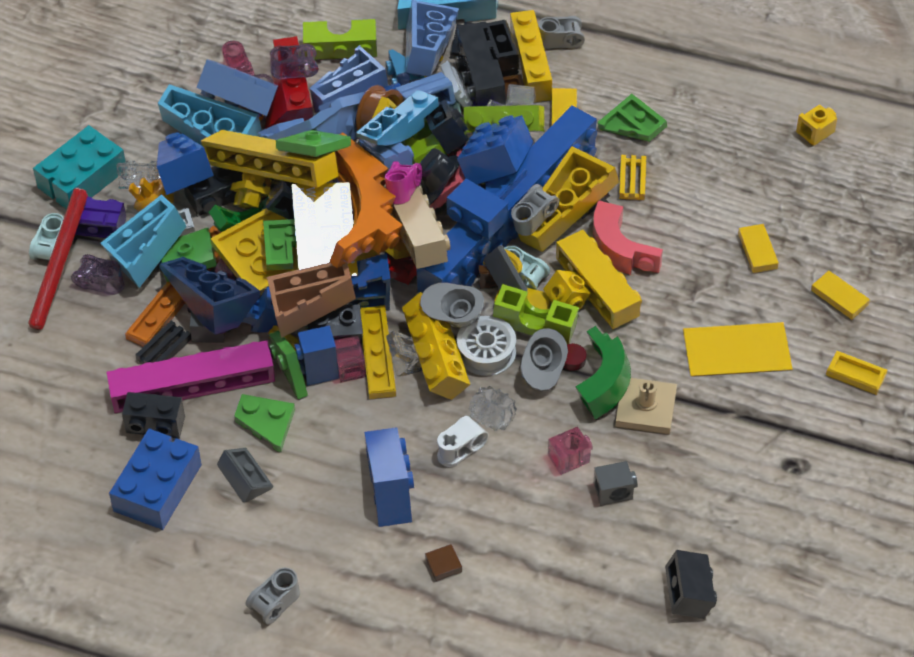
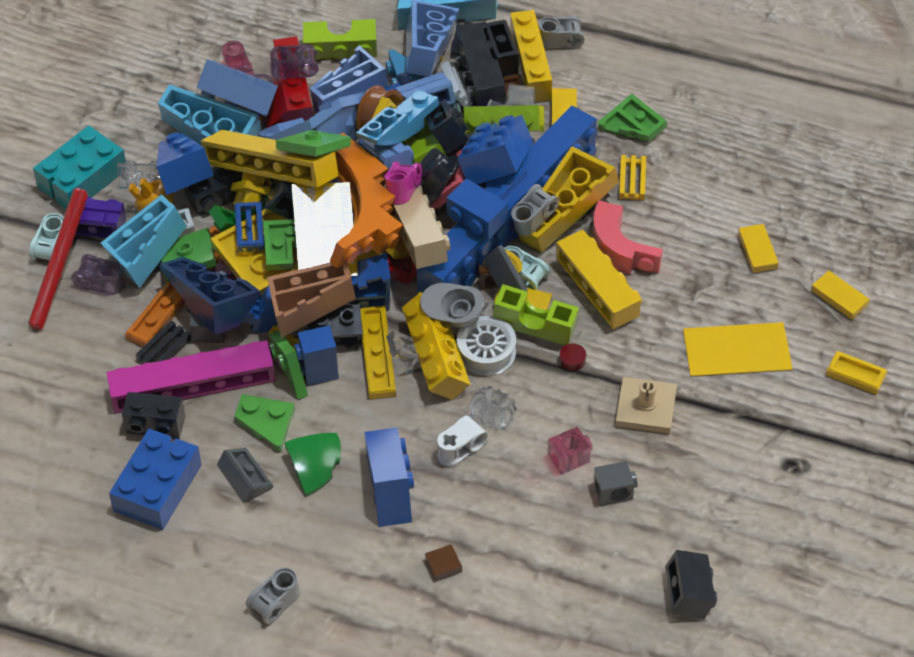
(250, 244): none -> blue tile
(314, 459): none -> green brick
(350, 359): clear pink brick -> none
(544, 359): light grey piece -> none
(567, 288): yellow brick -> none
(611, 380): green arch -> none
(820, 120): yellow brick -> none

